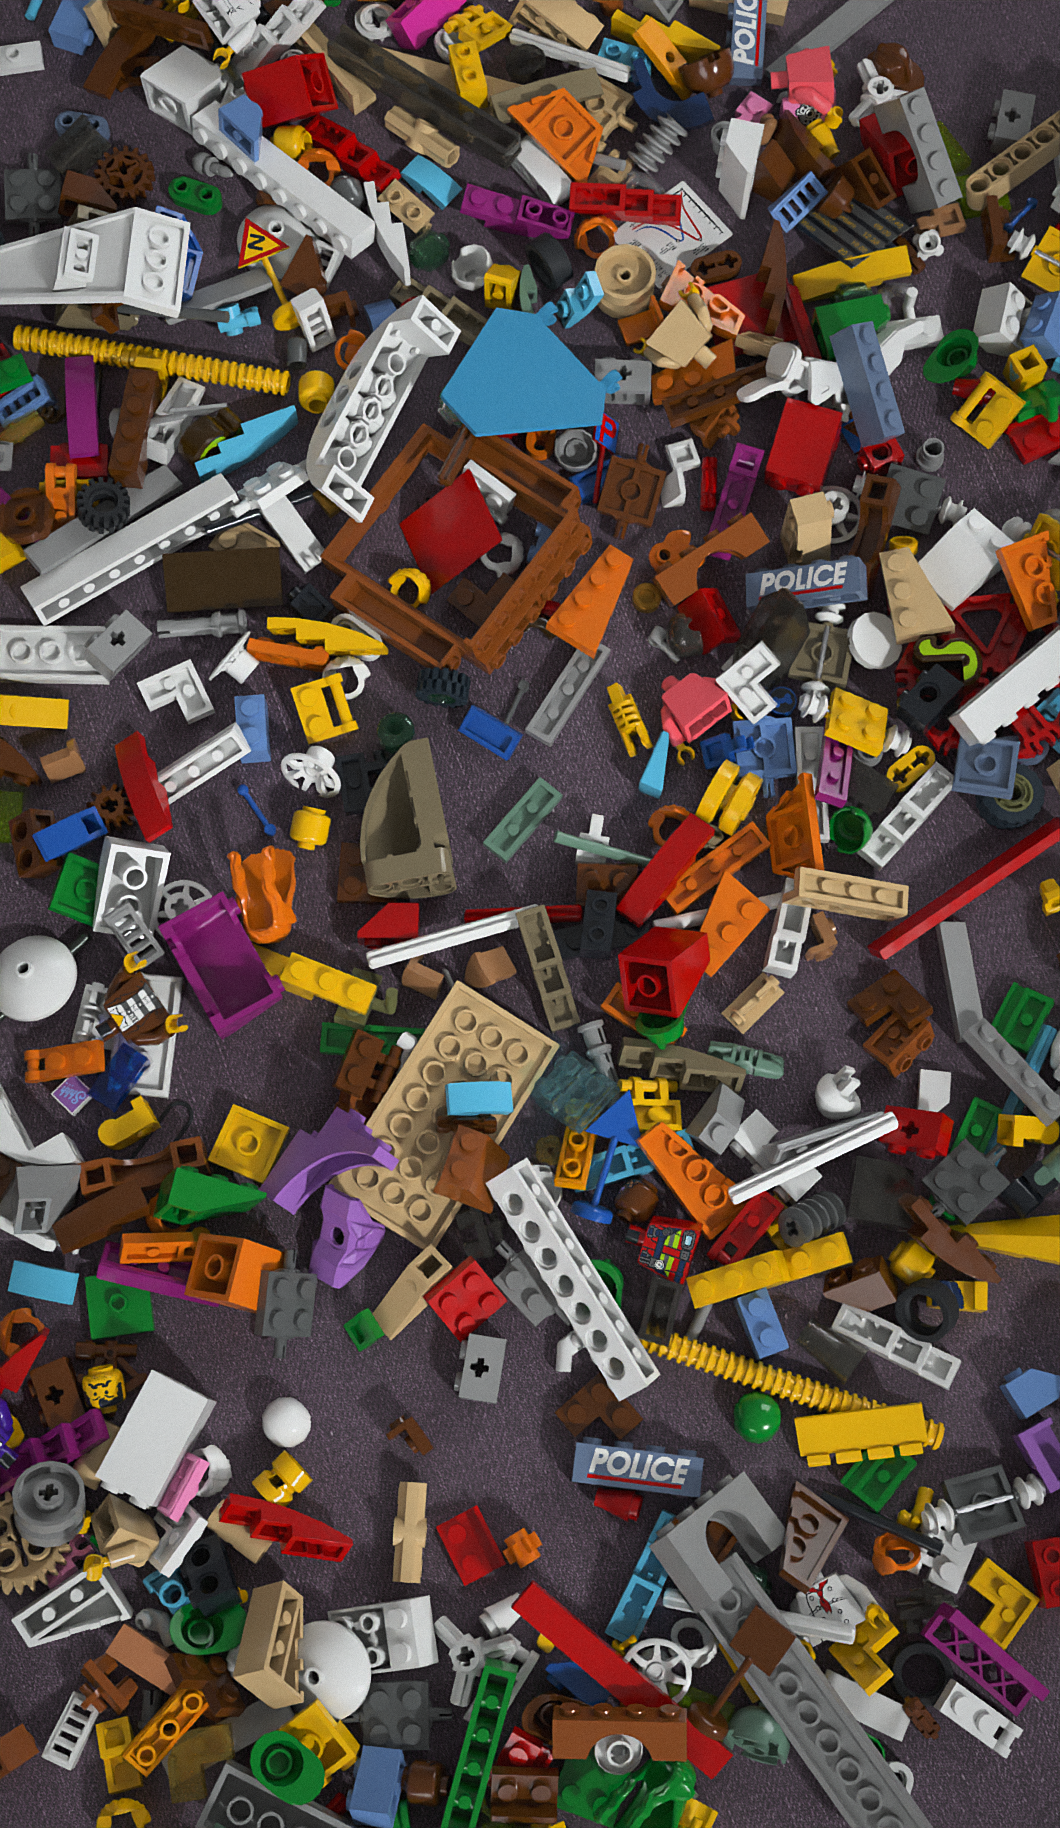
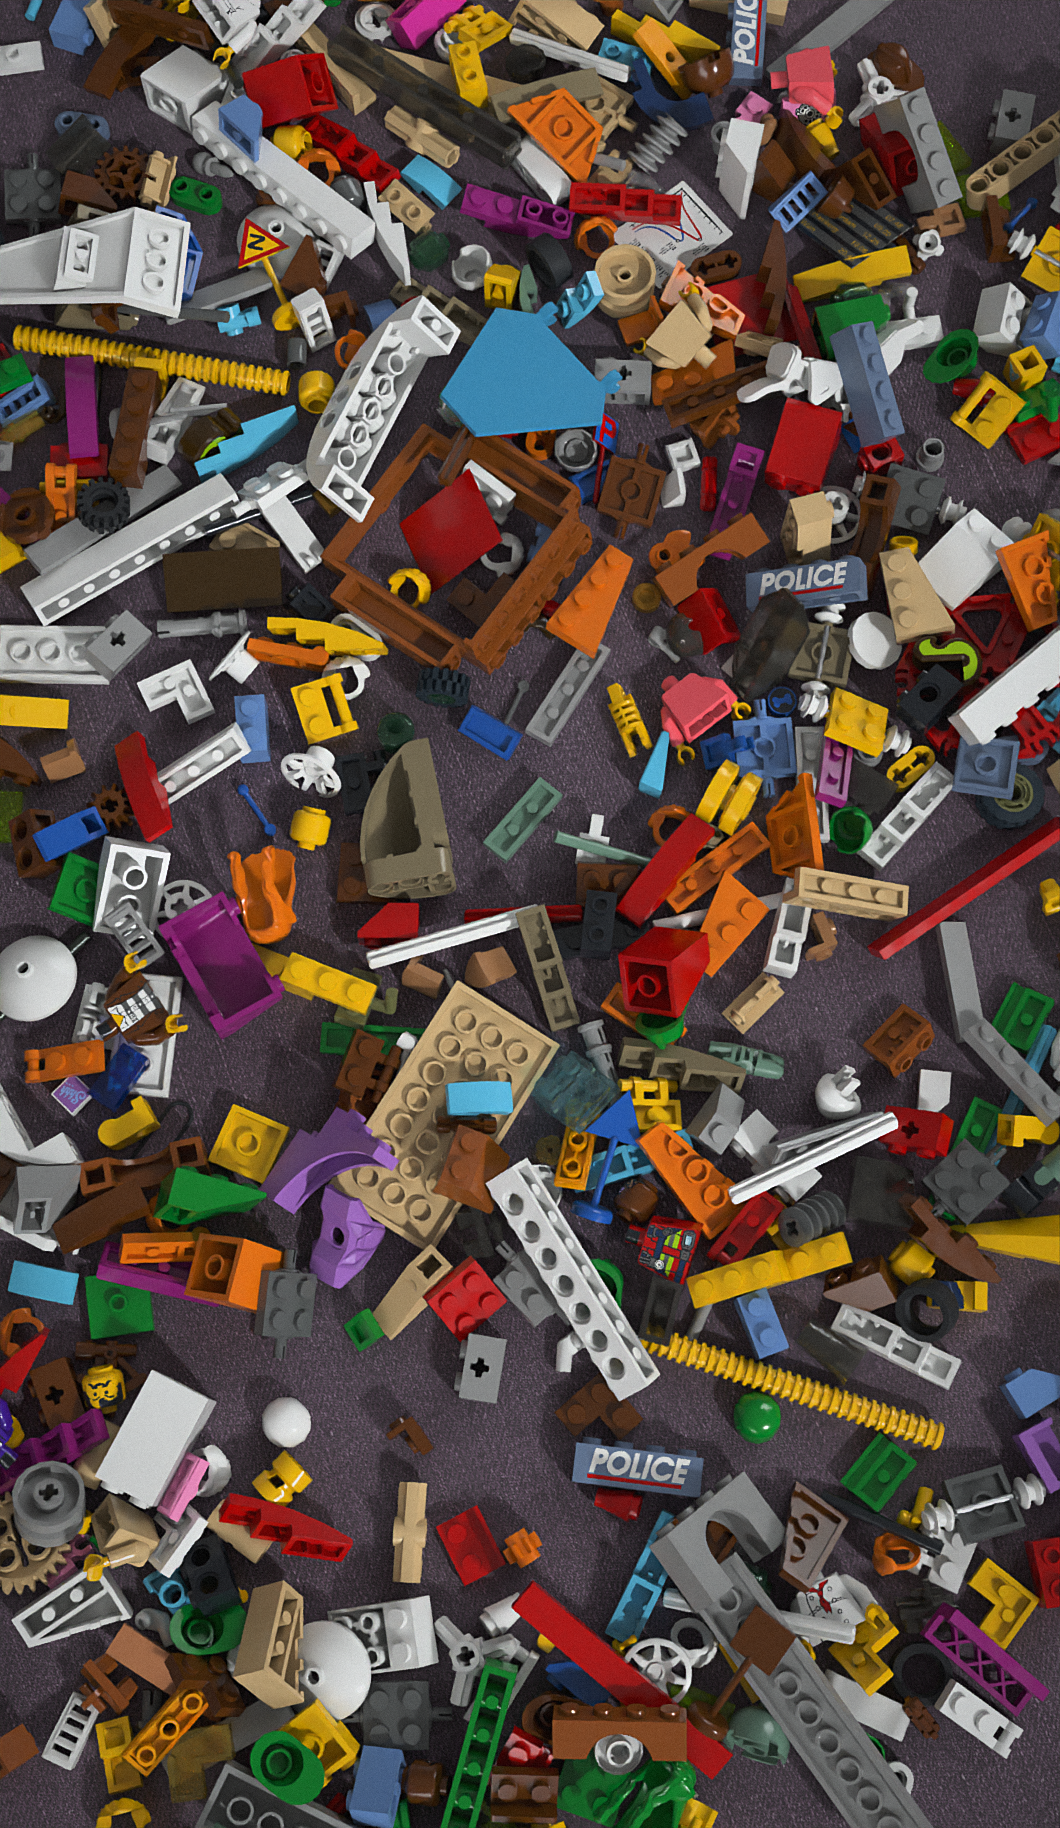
(163, 172): none -> tan hinge
(743, 680): white plate -> none
(860, 1429): yellow windscreen -> none
(890, 994): reddish brown plate -> none

